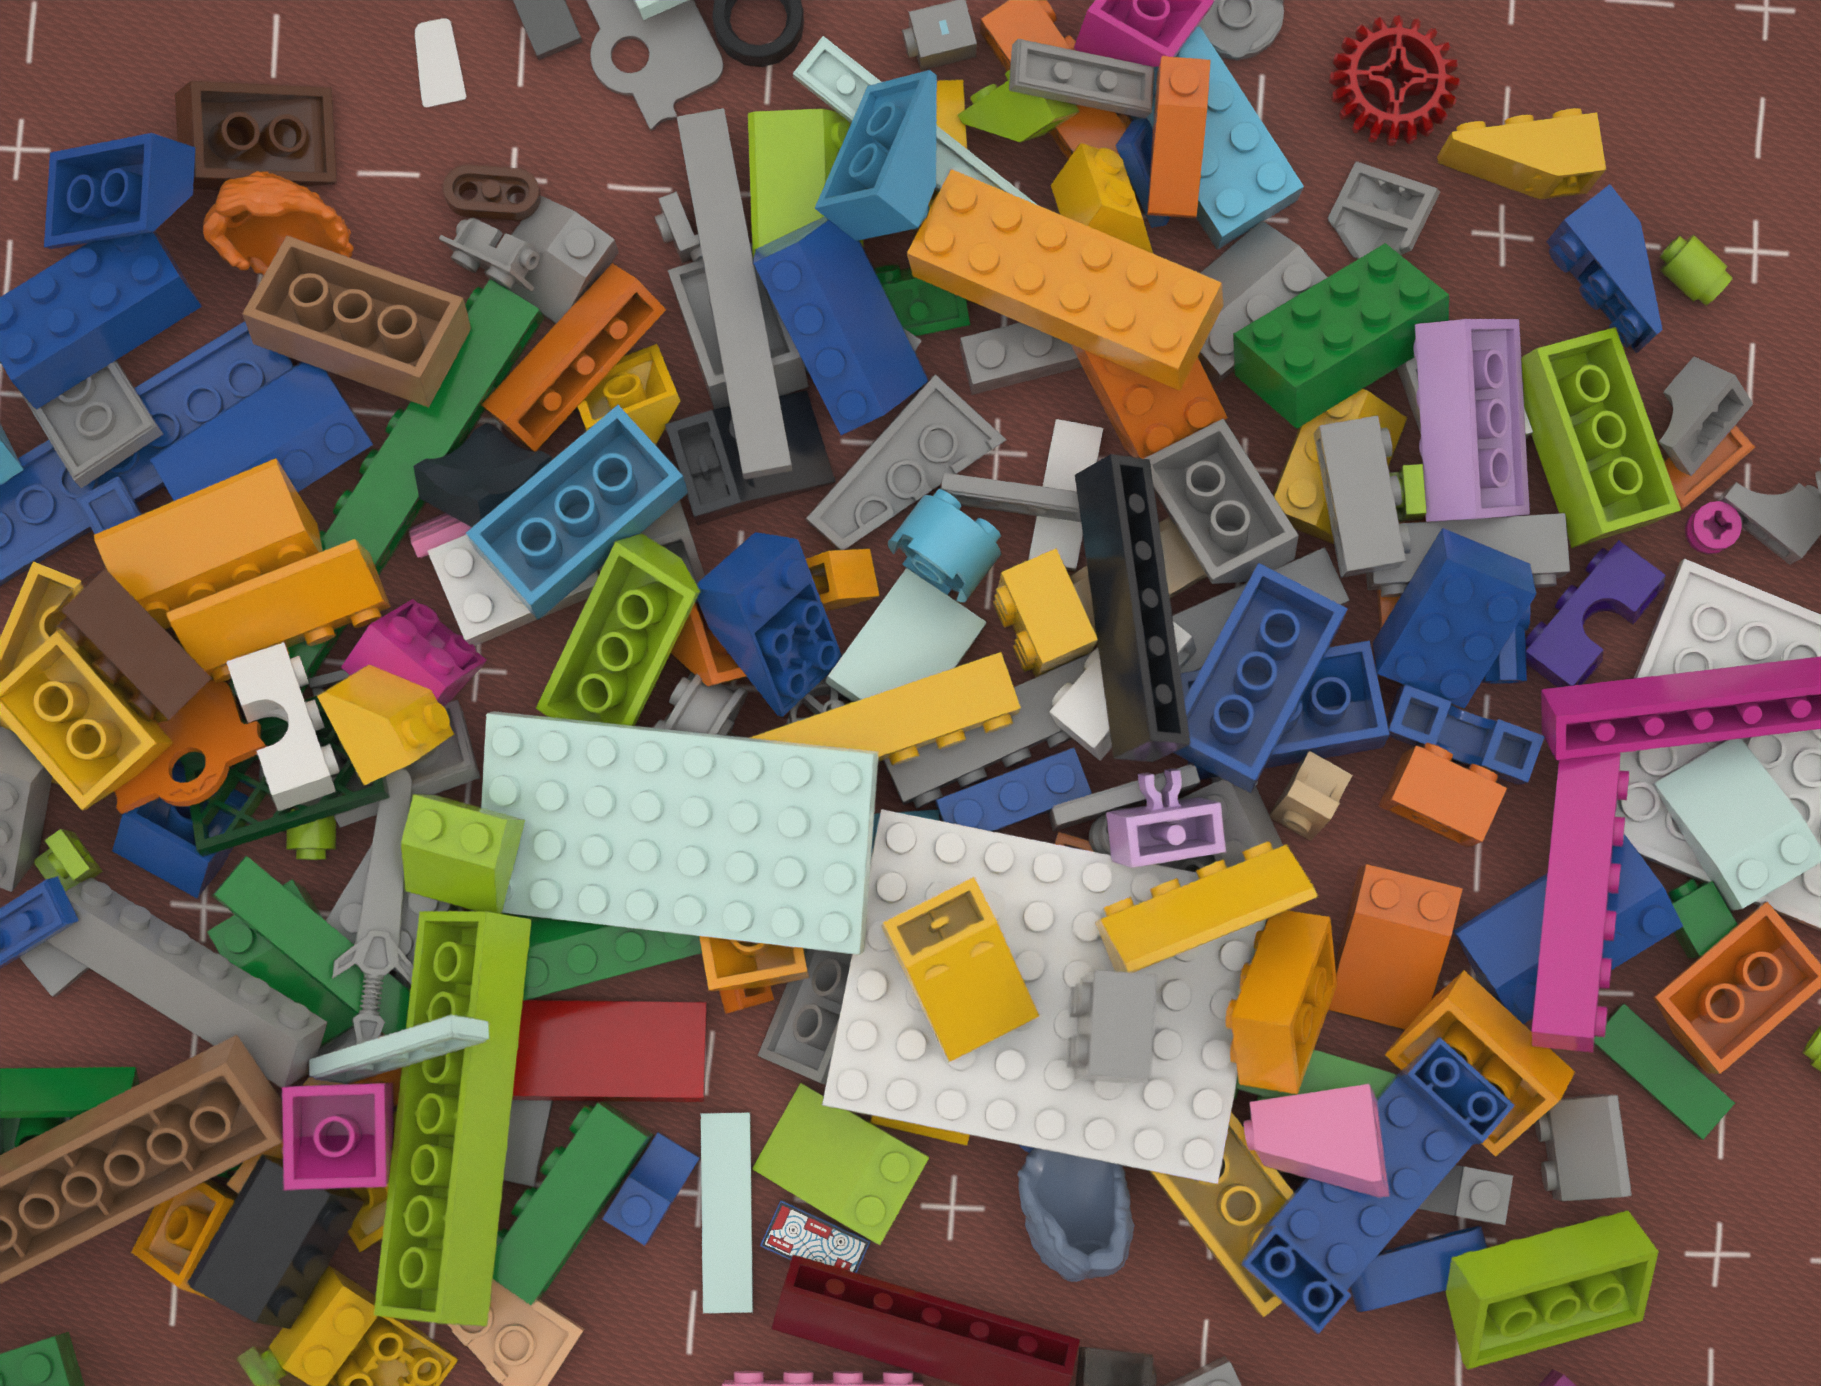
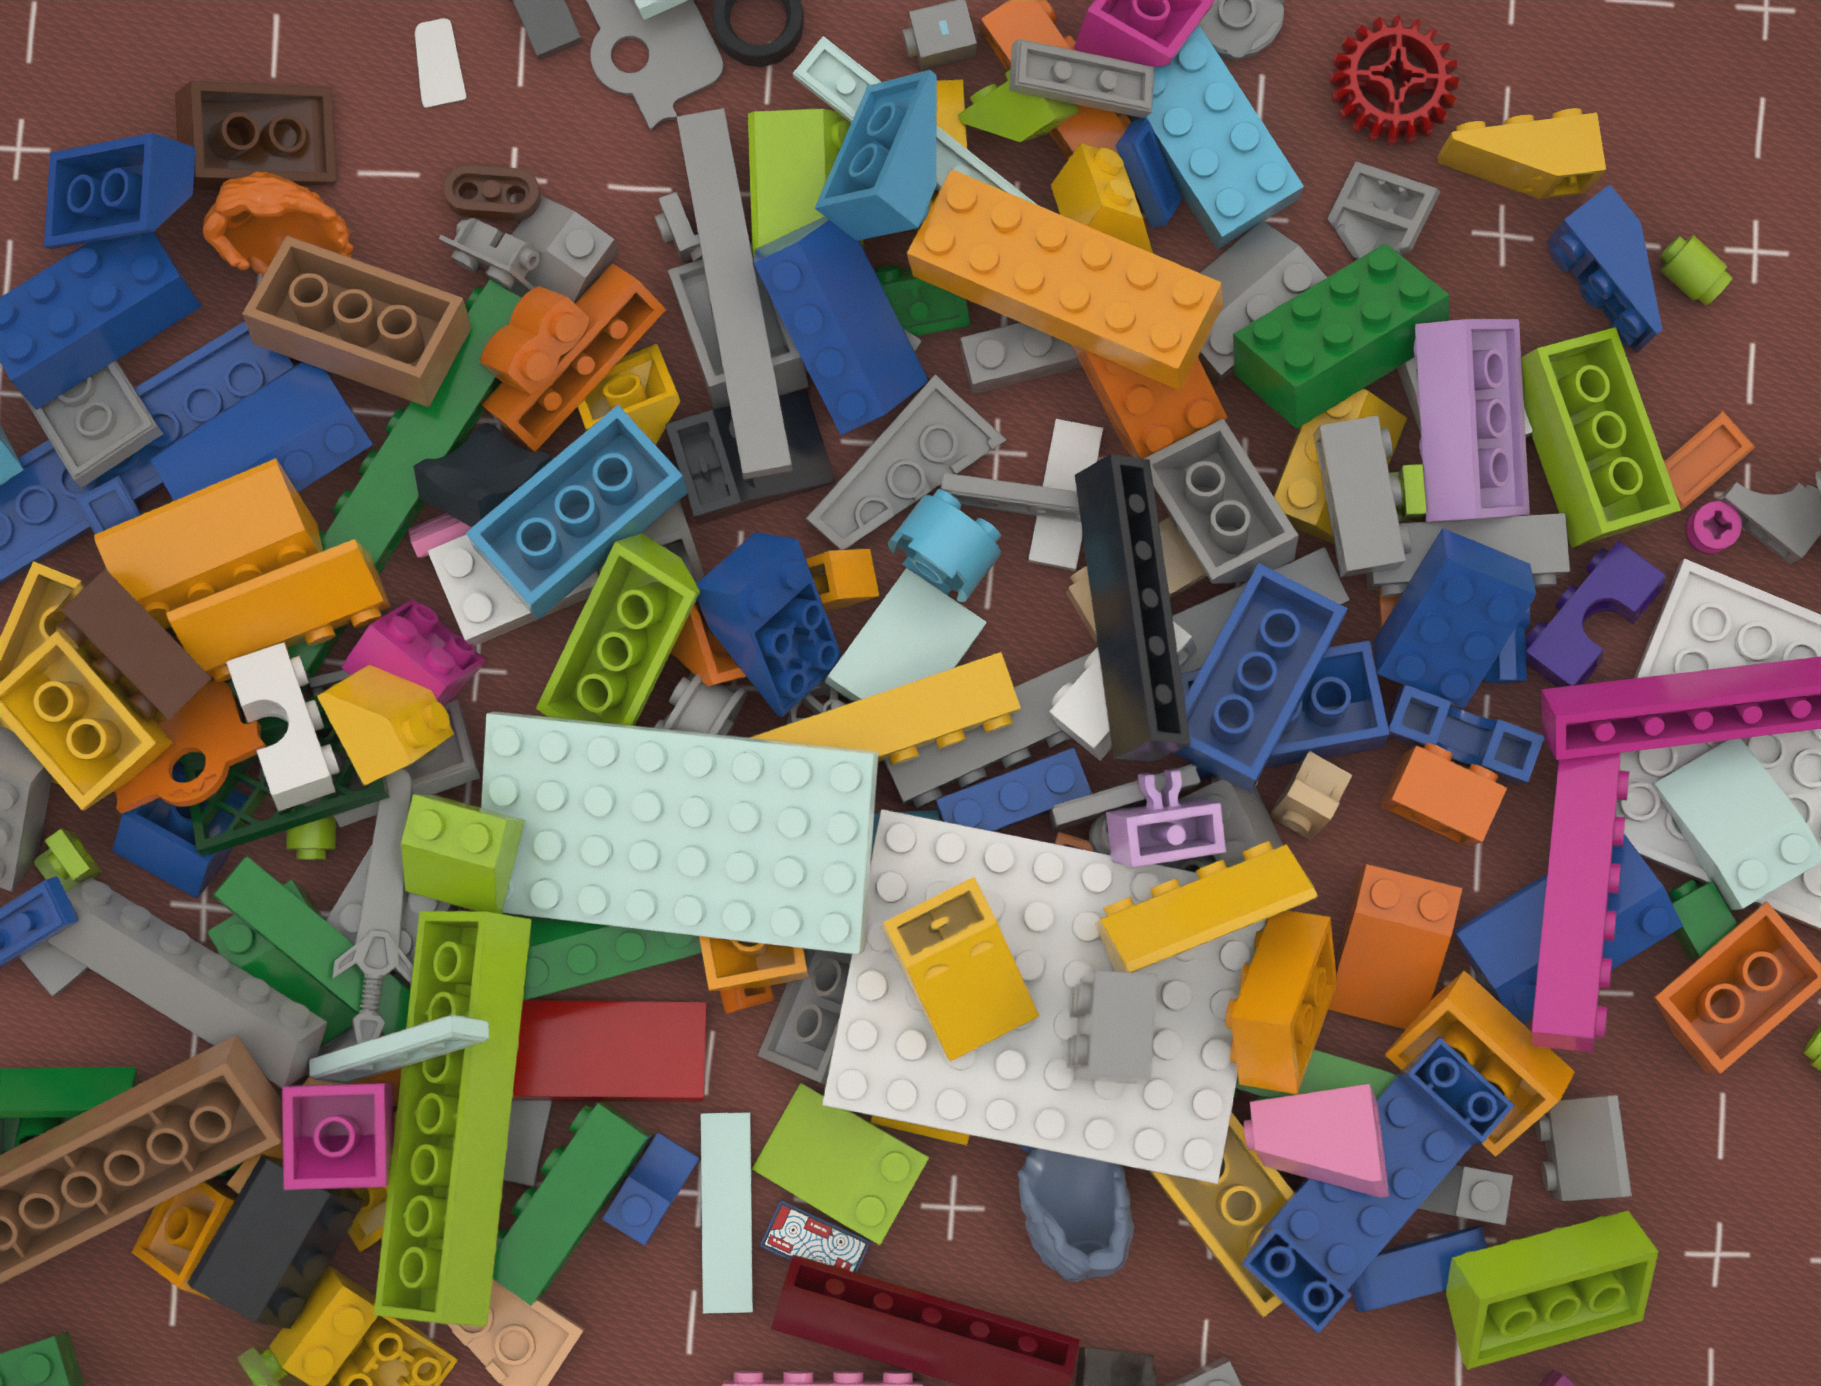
(531, 344): none -> orange brick
(1044, 614): yellow brick -> none
(1178, 136): orange slope -> none
(1663, 1072): green tile -> none
(1705, 409): light grey arch -> none

